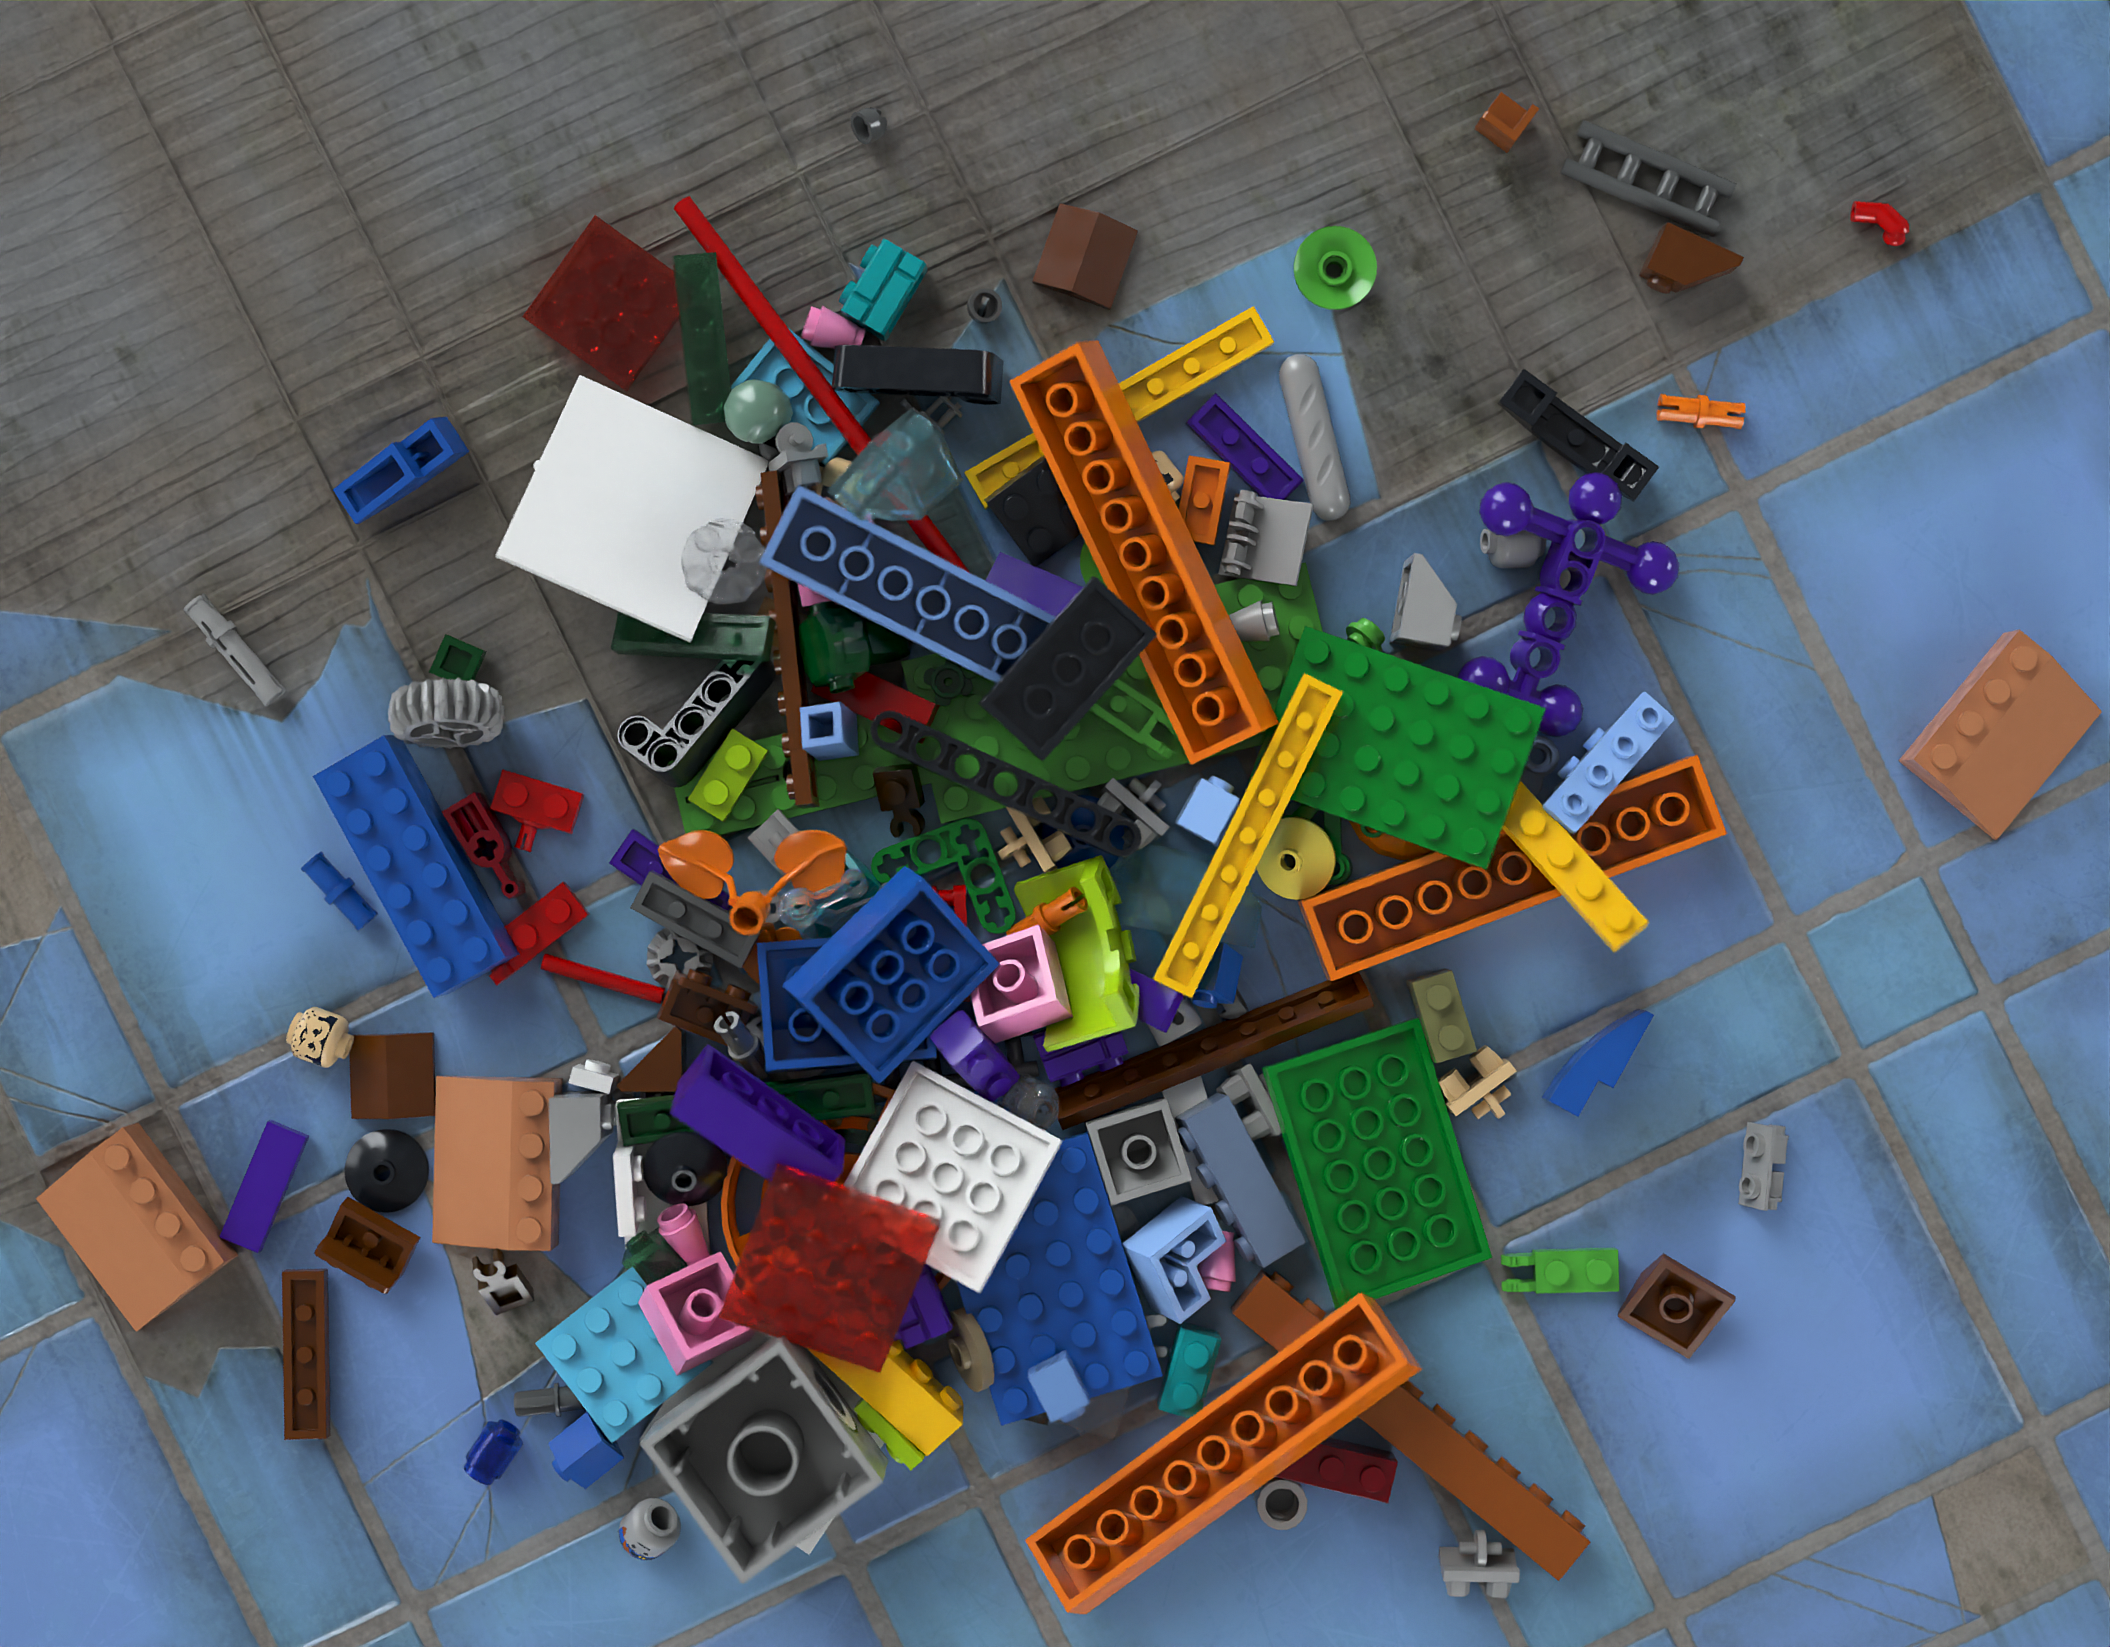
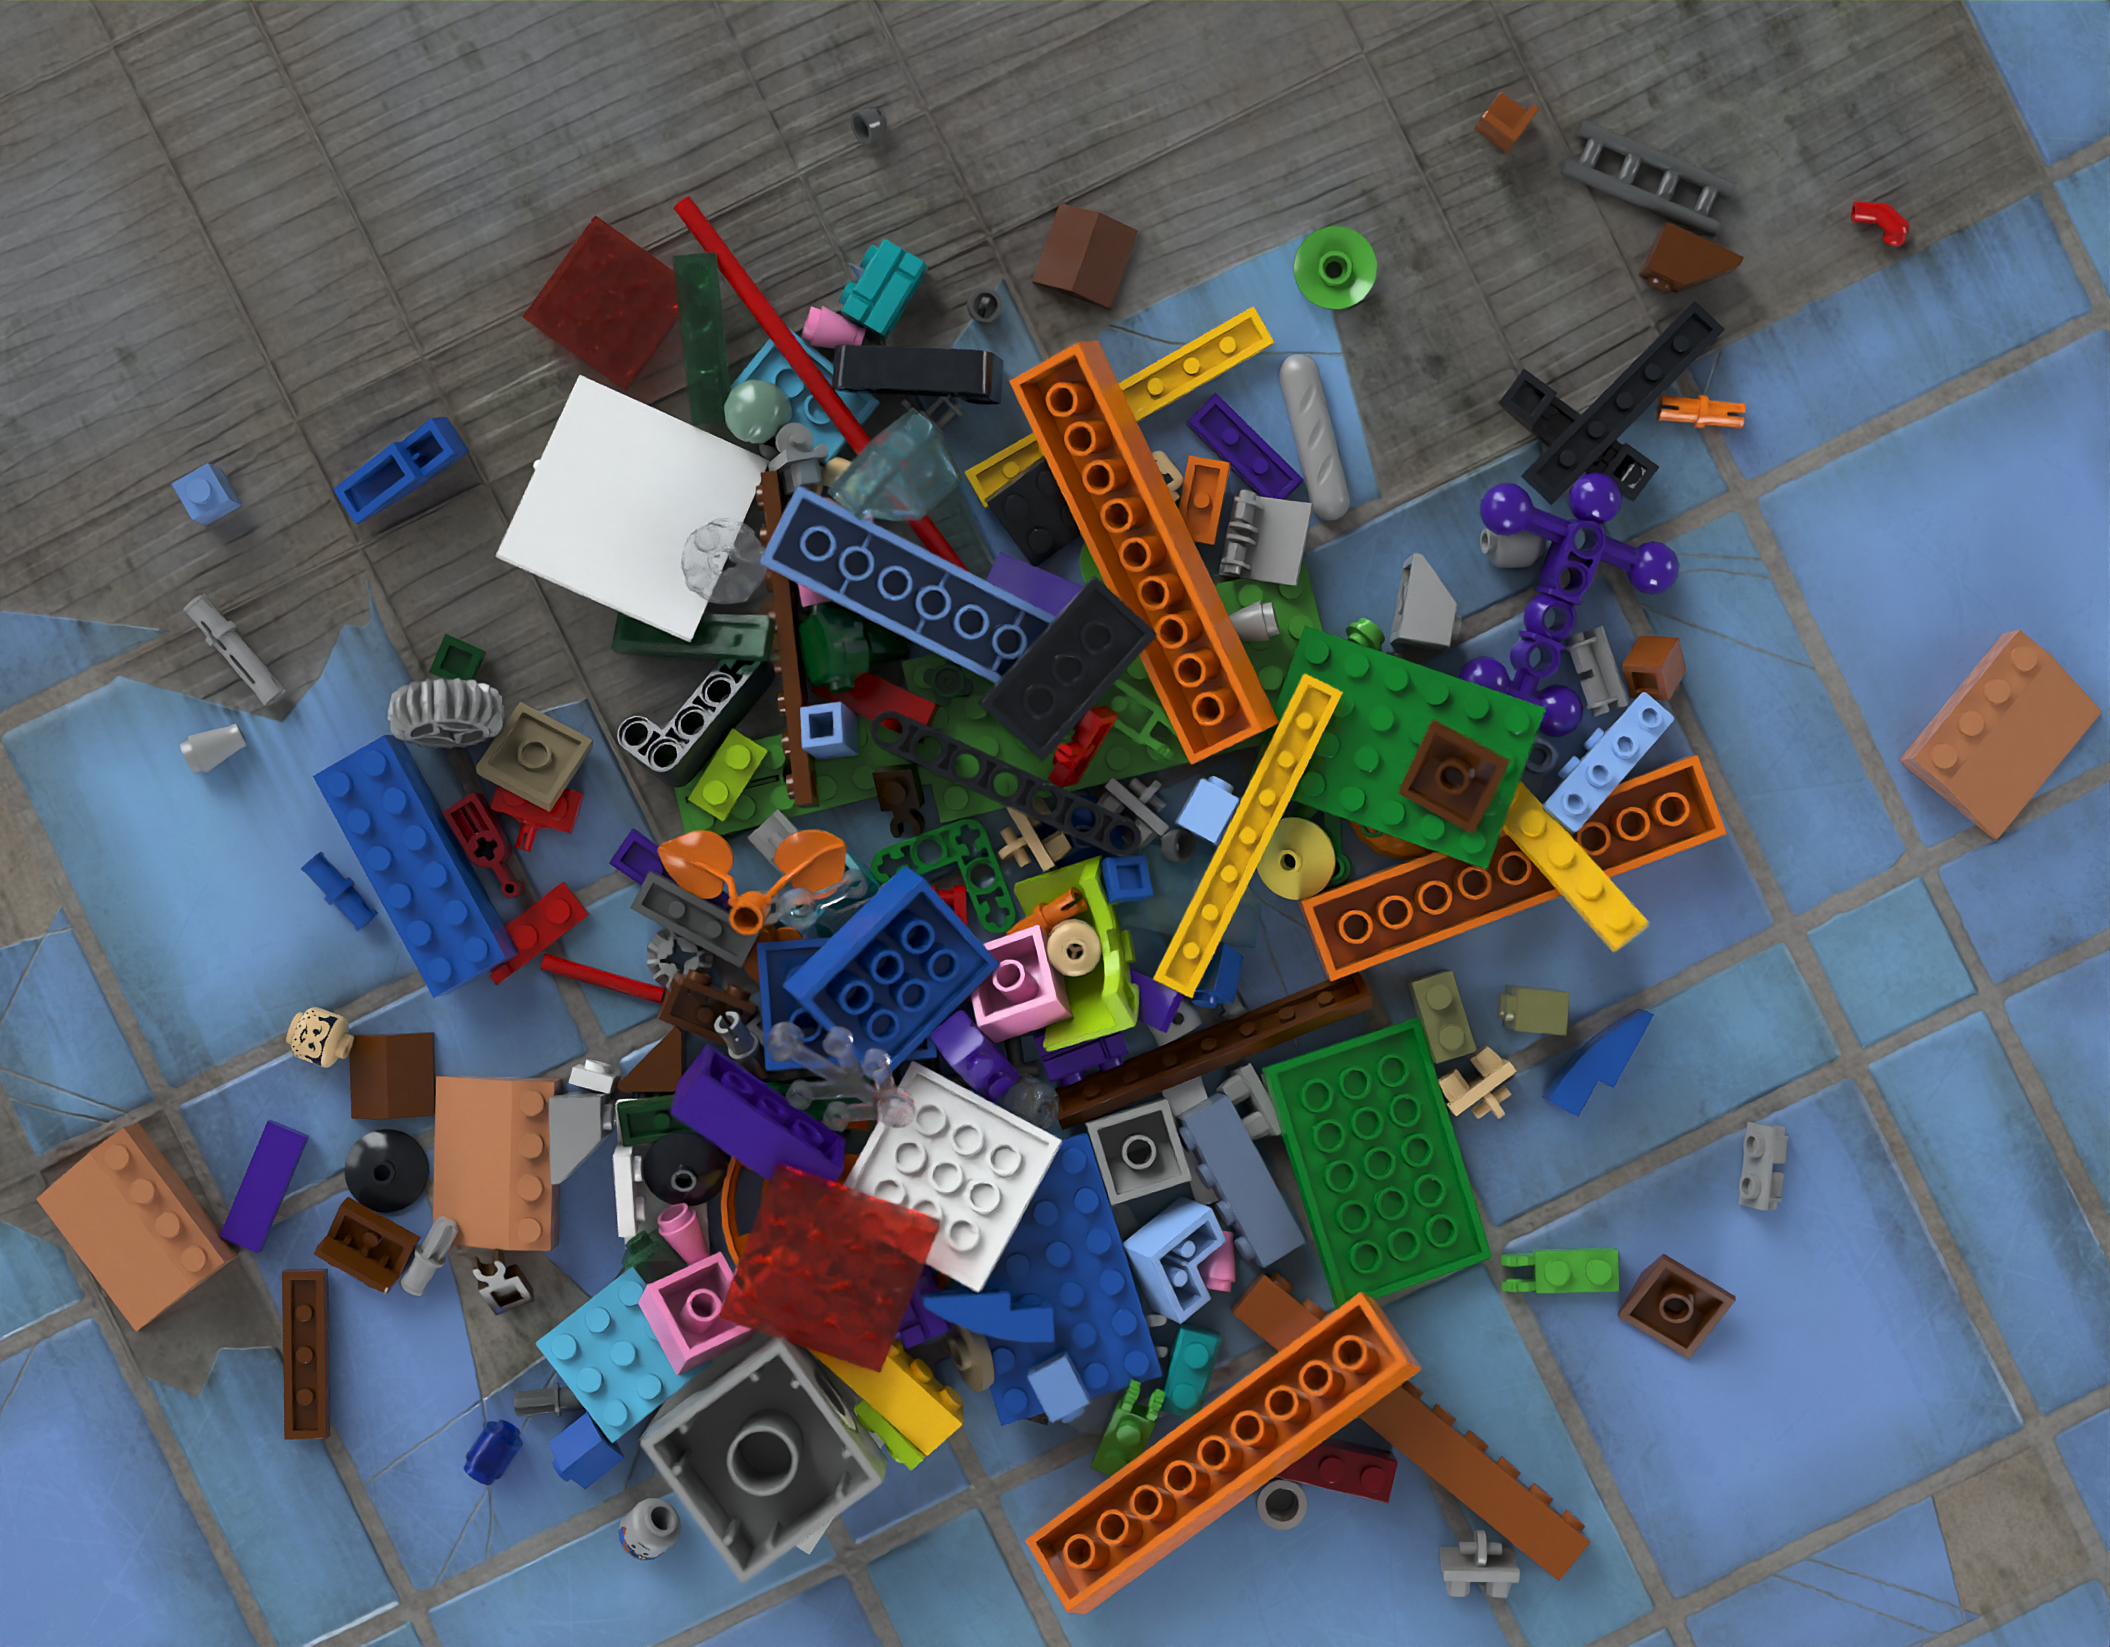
(206, 494): none -> medium blue brick
(212, 747): none -> light grey cone
(429, 1256): none -> light grey axle
(534, 756): none -> dark tan plate
(887, 1104): none -> clear plant
(993, 1314): none -> blue slope
(1063, 936): none -> tan head
(1074, 757): none -> red plate
(1127, 879): none -> blue plate
(1127, 1430): none -> bright green hinge
(1186, 846): none -> dark grey hinge
(1454, 776): none -> reddish brown slope
(1534, 1009): none -> olive brick
(1597, 671): none -> light grey hinge
(1622, 403): none -> black plate
(1654, 667): none -> dark orange panel

